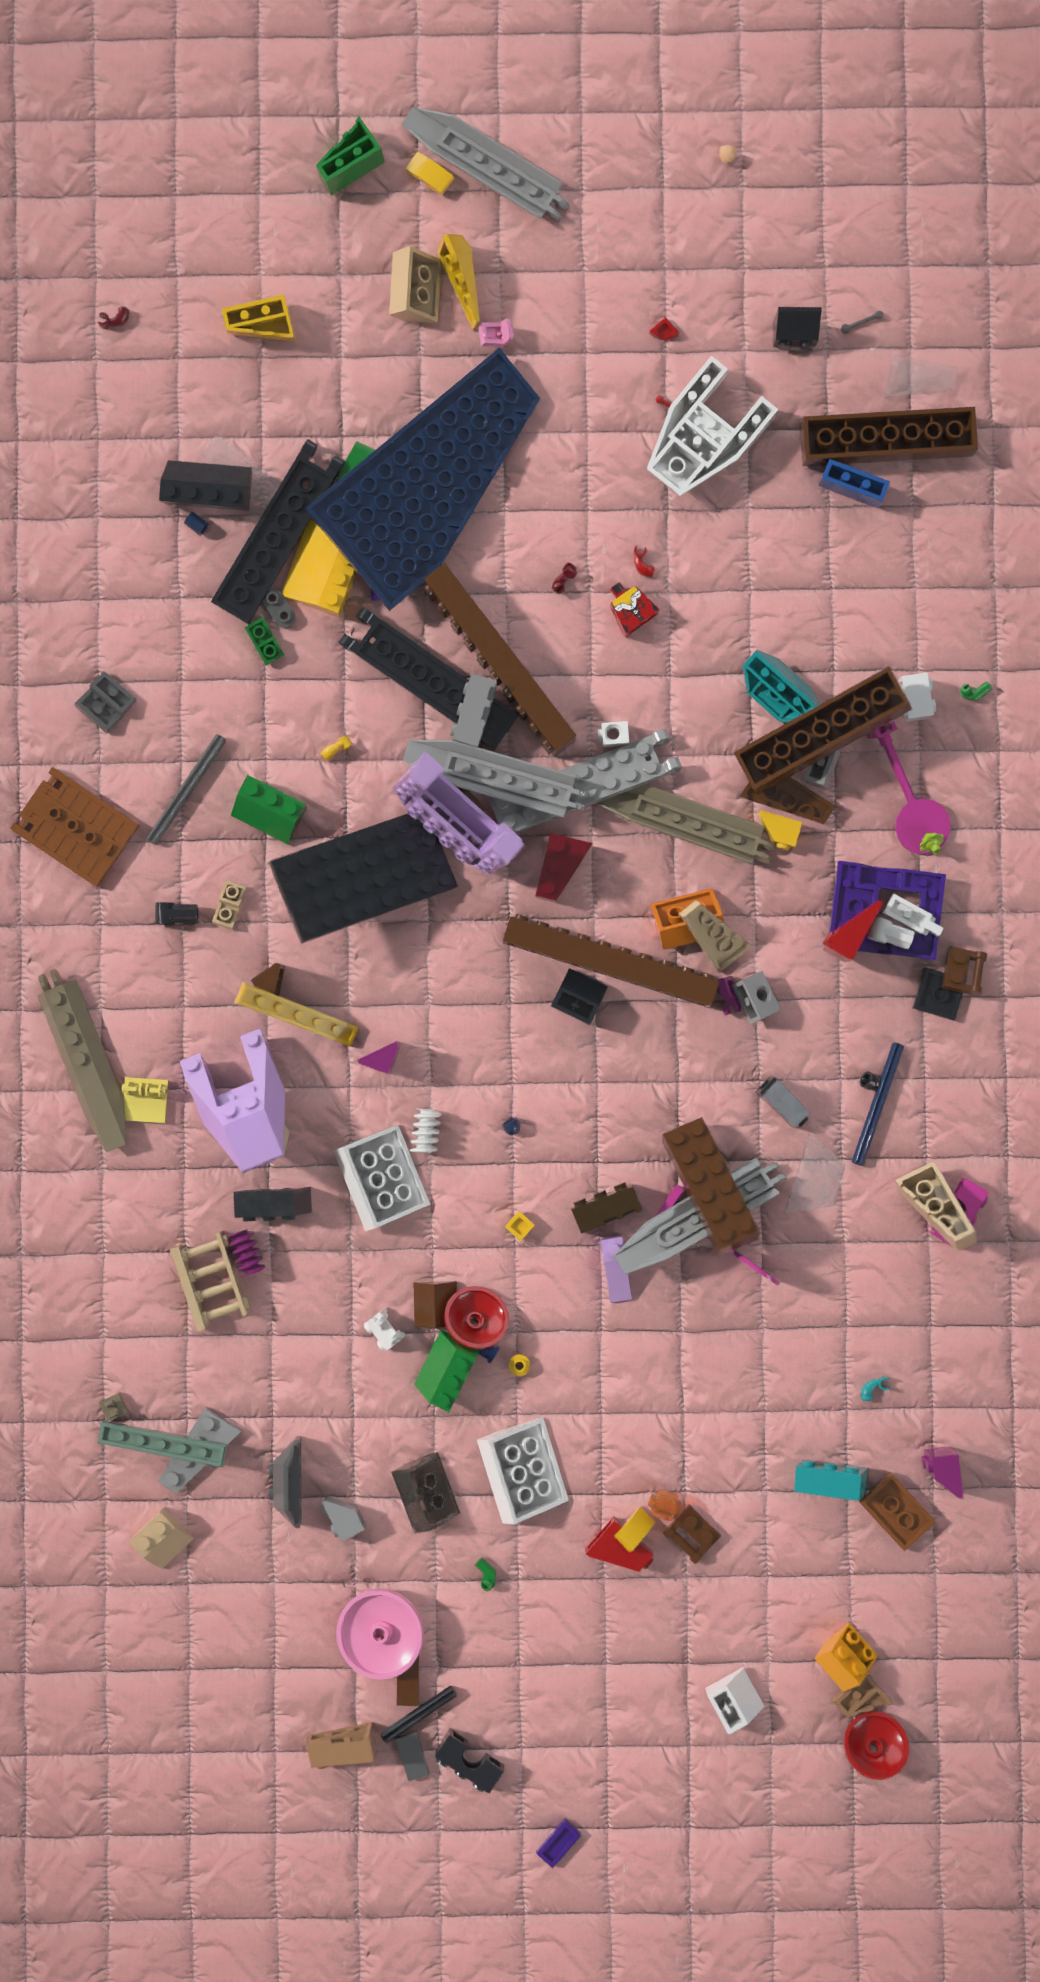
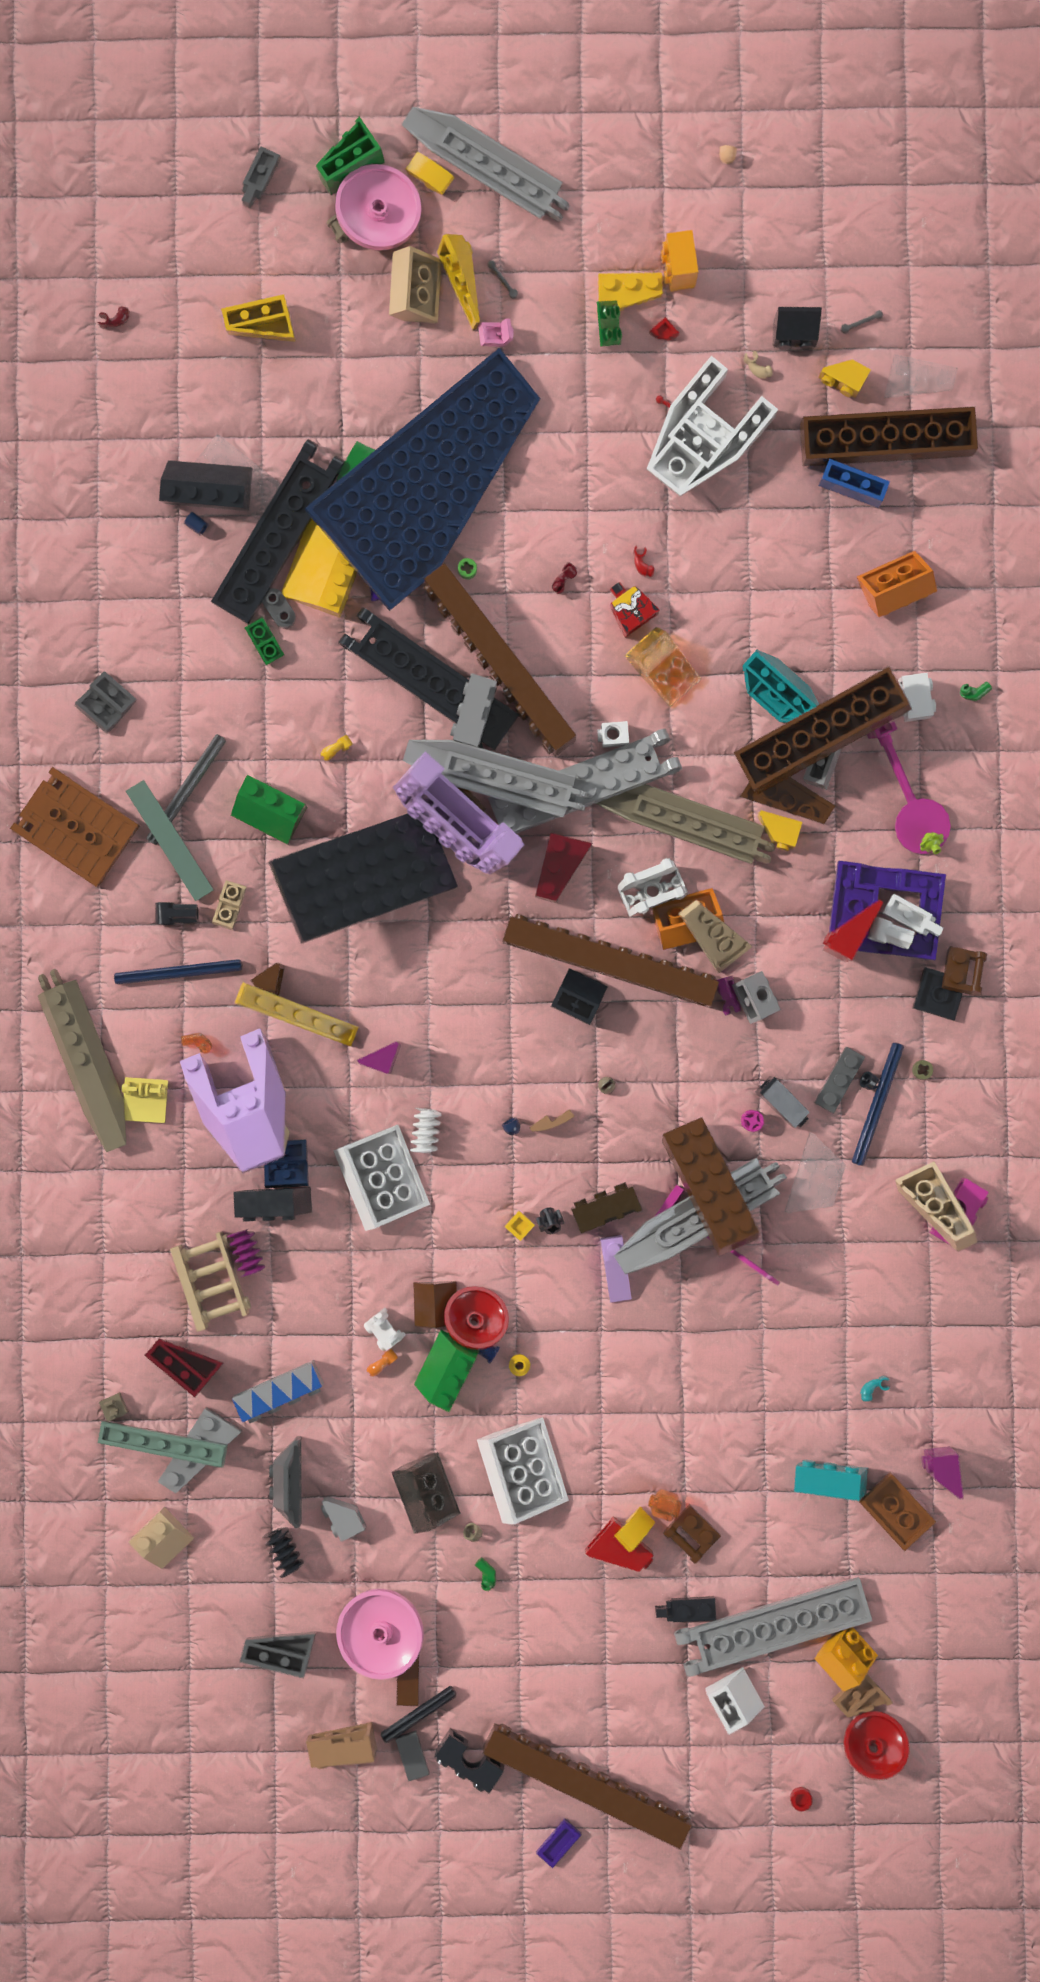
(169, 840): none -> sand green tile
(178, 971): none -> dark blue axle
(183, 1365): none -> dark red wedge
(198, 1040): none -> clear orange arm
(259, 175): none -> dark grey hinge
(278, 1391): none -> brick
(280, 1652): none -> dark grey wedge
(284, 1551): none -> black piece
(290, 1169): none -> dark blue slope
(339, 233): none -> dark tan bush
(378, 207): none -> bright pink dish
(387, 1358): none -> orange arm
(467, 1533): none -> dark tan hinge
(471, 563): none -> bright green bush
(512, 292): none -> dark grey hinge
(545, 1123): none -> medium nougat slope
(550, 1220): none -> black gear
(587, 1786): none -> reddish brown brick
(603, 1081): none -> dark tan hinge
(608, 322): none -> green hinge
(629, 288): none -> yellow wing
(648, 878): none -> white piece
(663, 666): none -> clear yellow slope
(680, 260): none -> light orange brick
(687, 1609): none -> black hinge
(755, 1119): none -> dark pink wheel
(759, 371): none -> tan arm
(776, 1625): none -> light grey hinge
(801, 1799): none -> red tile
(839, 1080): none -> dark grey plate
(845, 376): none -> yellow slope
(897, 583): none -> orange slope
(922, 1063): none -> olive bush

